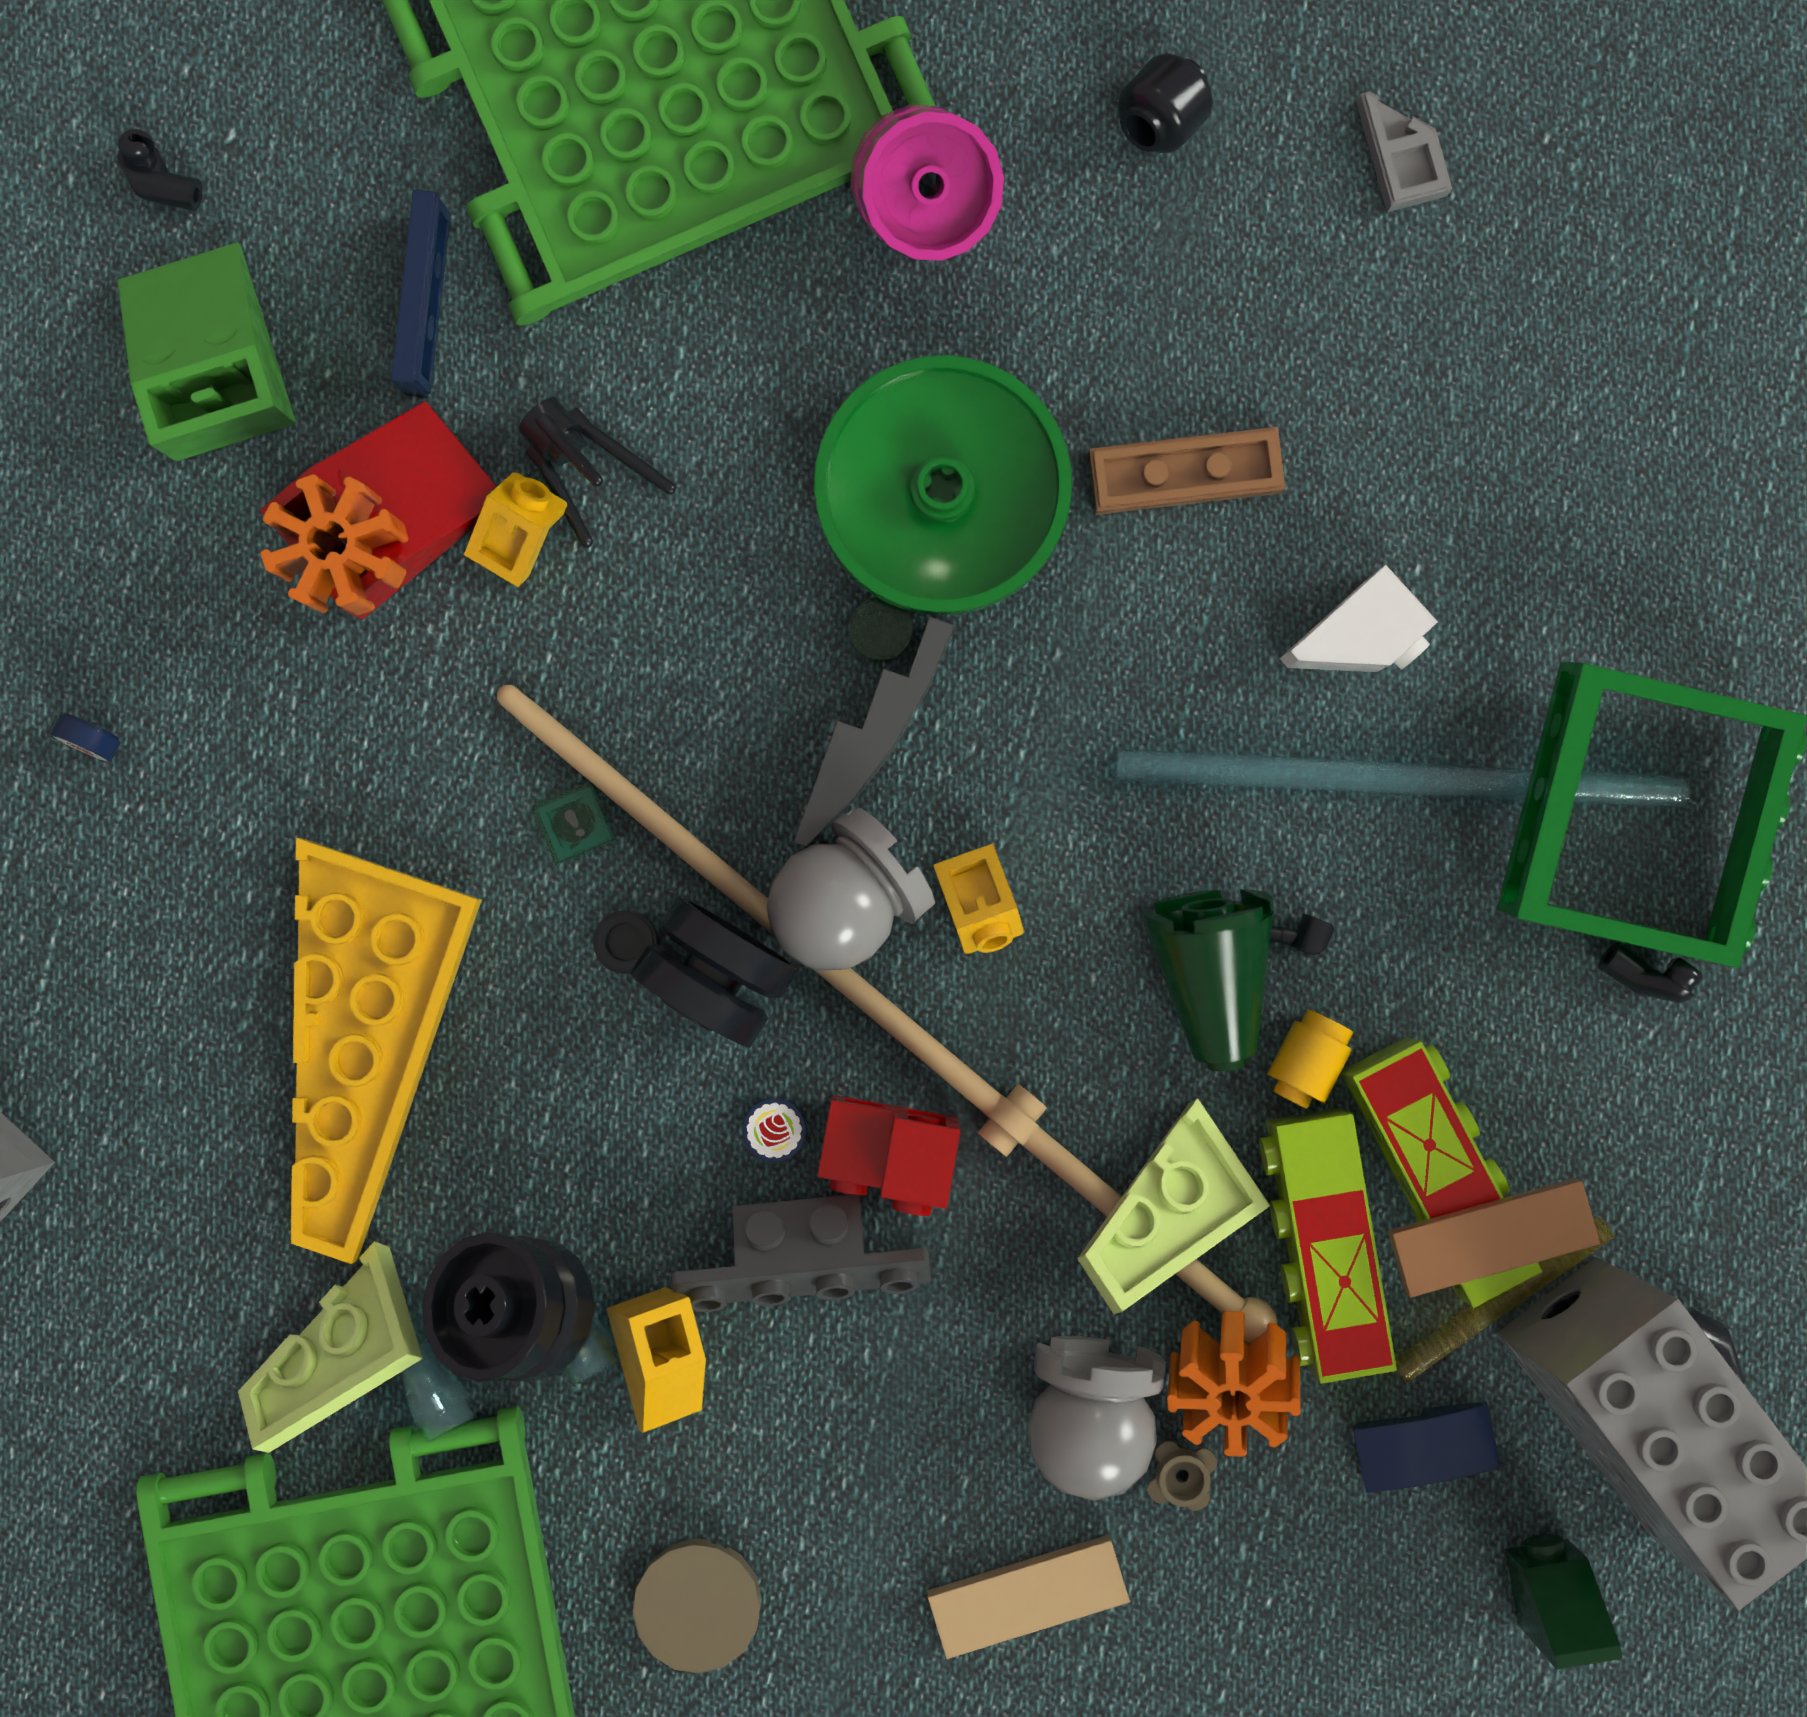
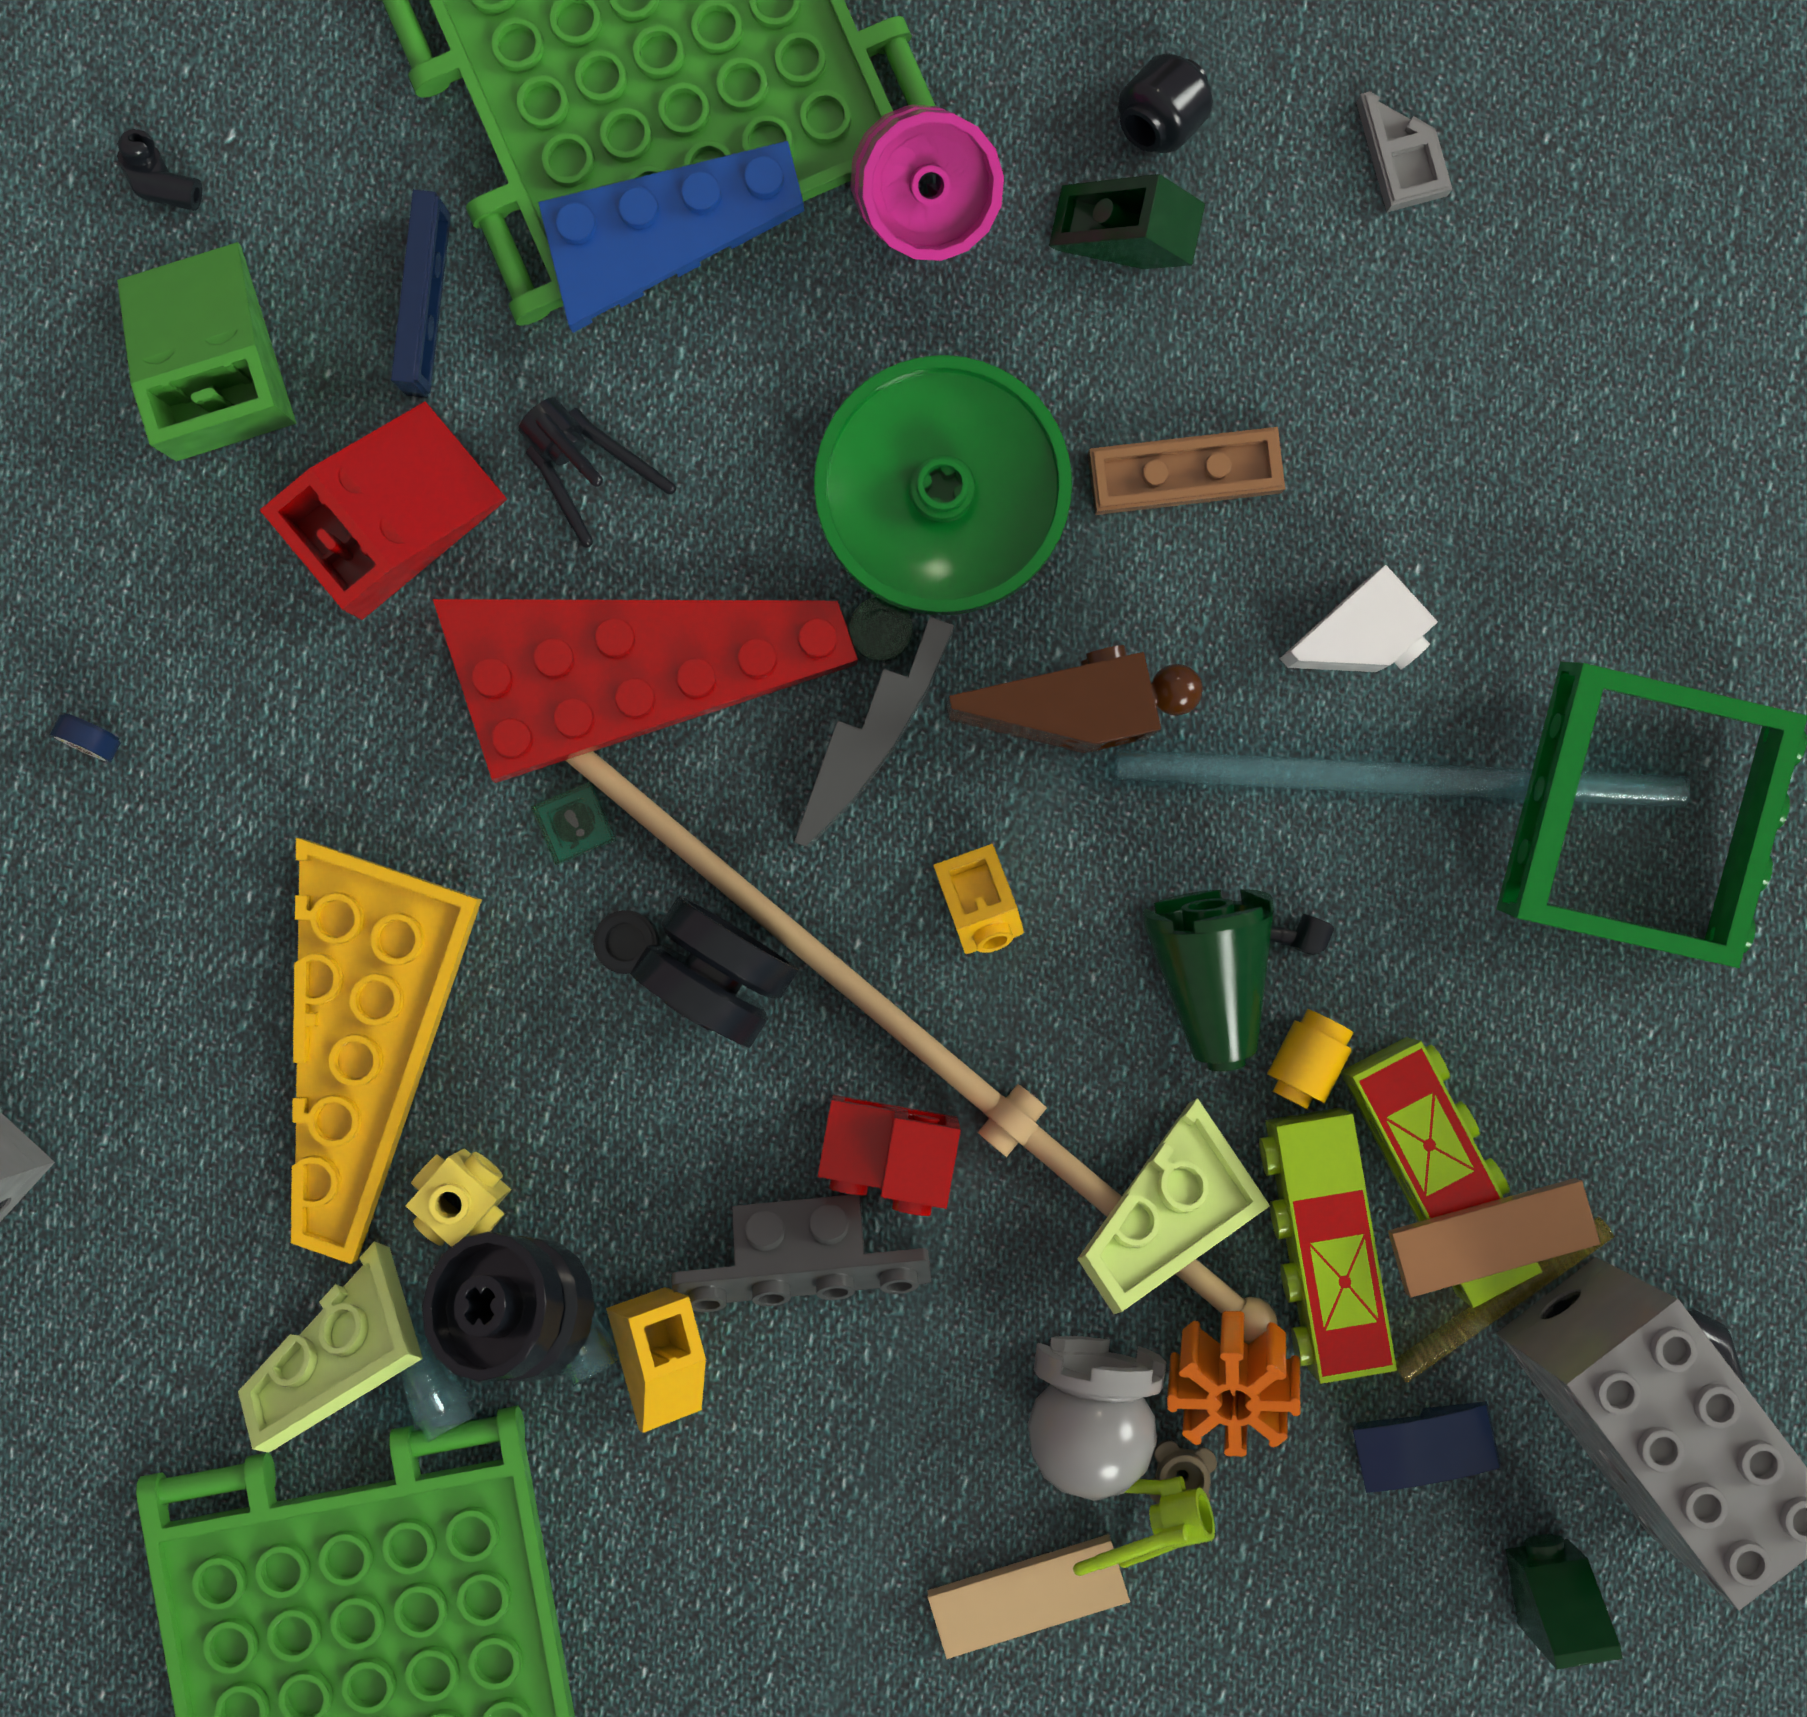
(342, 522): orange gear -> none
(476, 1184): none -> light yellow brick
(514, 527): yellow bracket -> none
(592, 673): none -> red wing
(646, 229): none -> blue wing
(697, 1606): dark tan tile -> none
(774, 1129): tile -> none
(840, 899): light grey tile -> none
(1084, 706): none -> reddish brown slope
(1129, 222): none -> dark green slope
(1176, 1521): none -> lime plant
(1646, 980): black arm -> none

